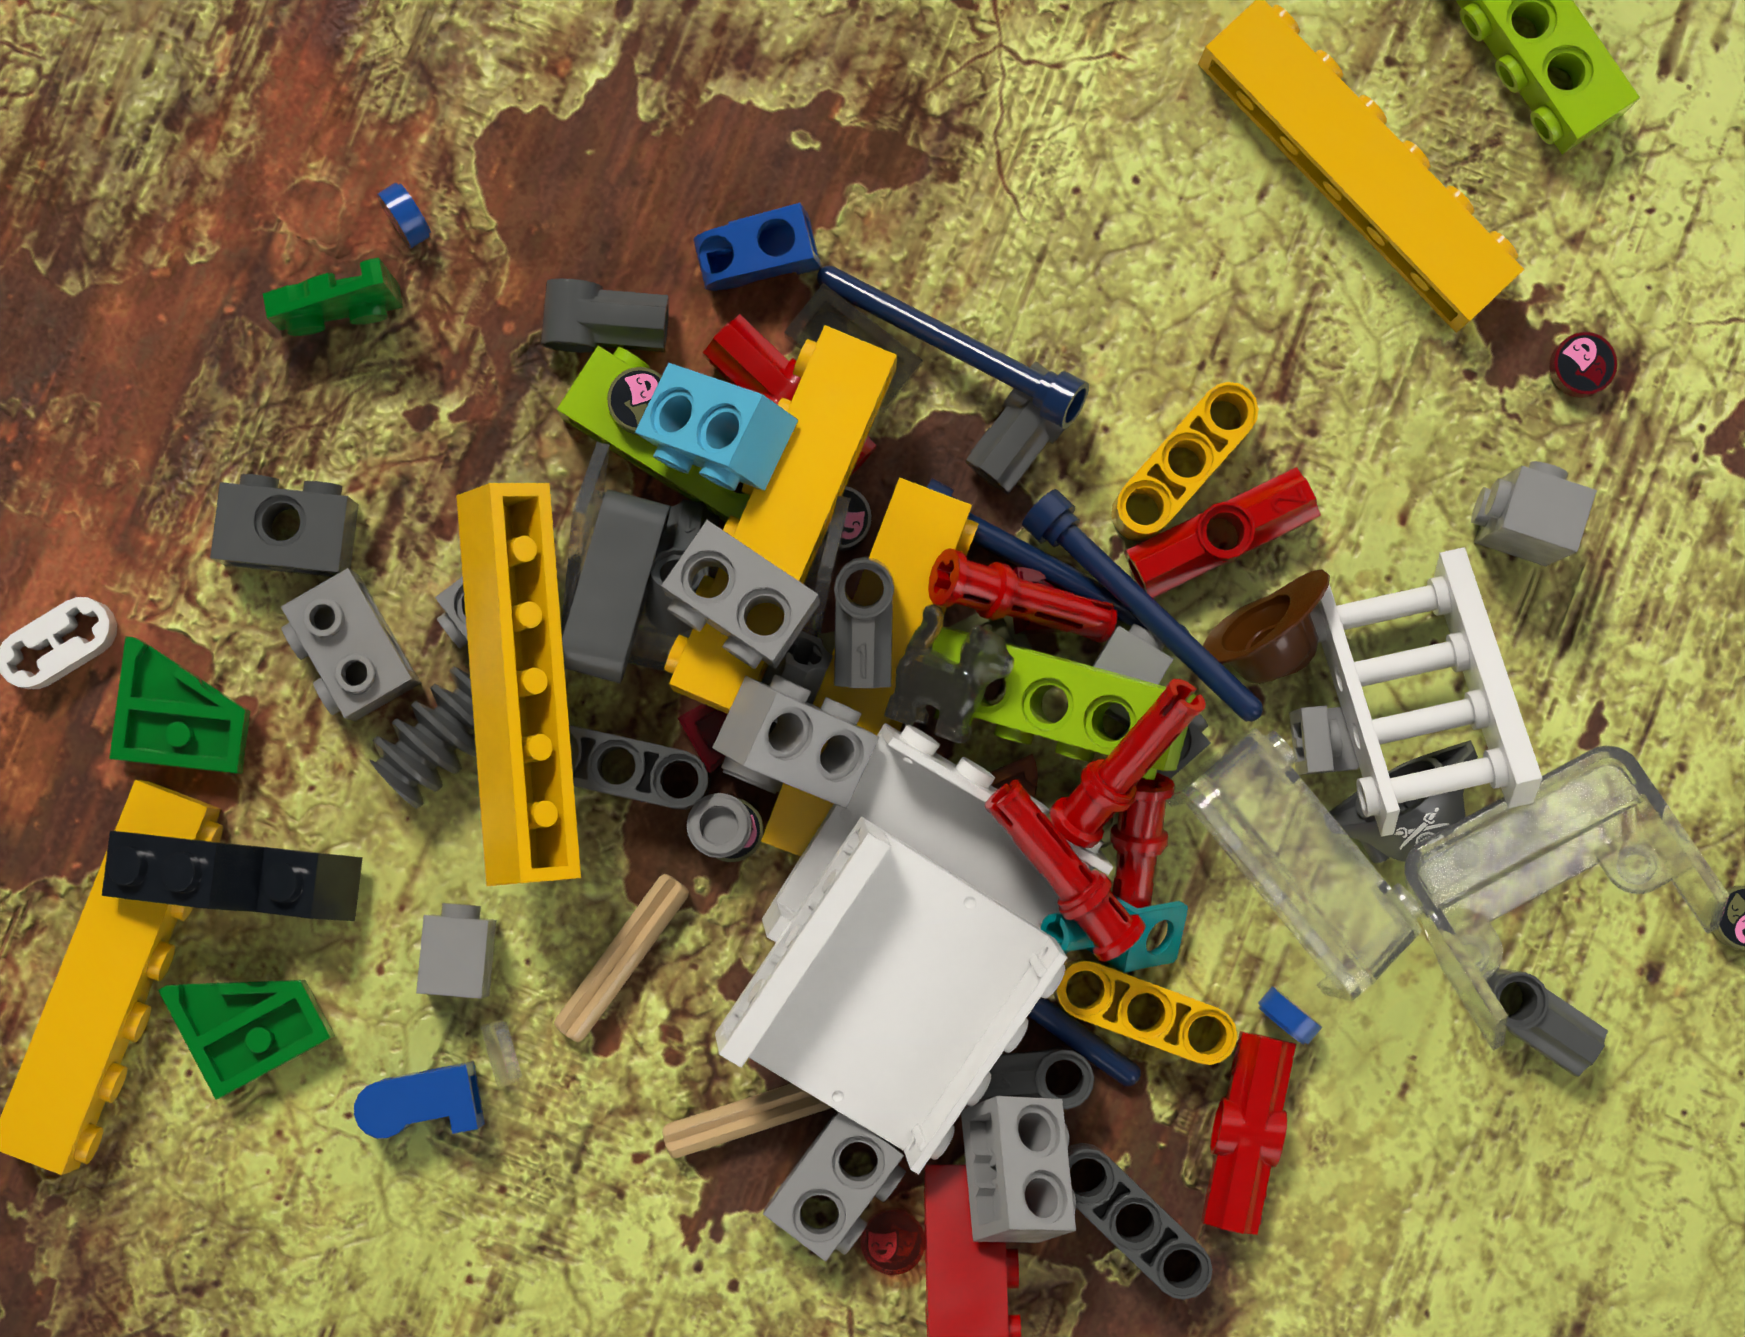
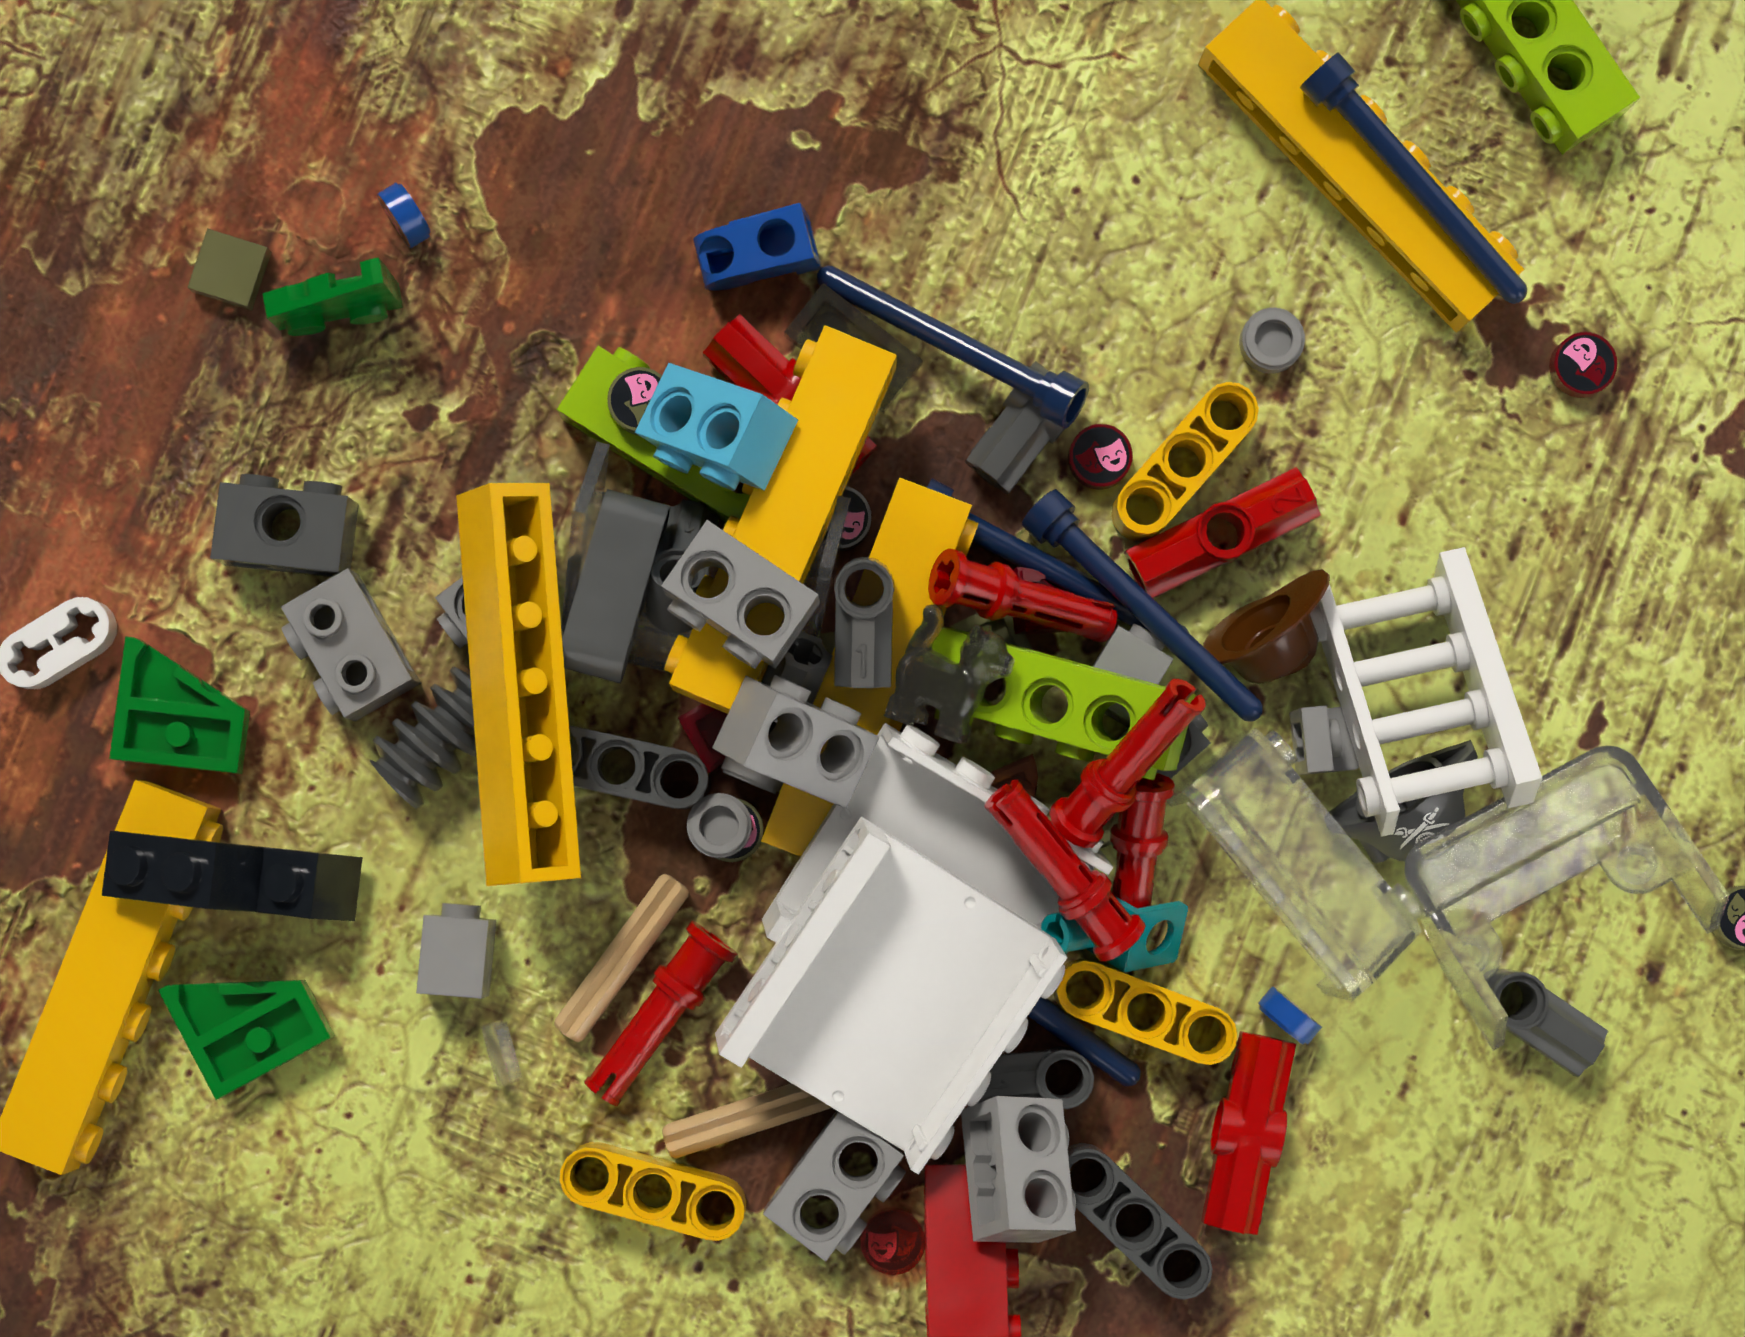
(229, 269): none -> olive tile
(421, 1096): blue leg -> none
(584, 315): dark grey piece -> none
(621, 1194): none -> yellow beam
(678, 987): none -> red pin
(1100, 456): none -> tile
(1272, 340): none -> light grey tile
(1336, 89): none -> dark blue piece
(1533, 514): light grey brick -> none

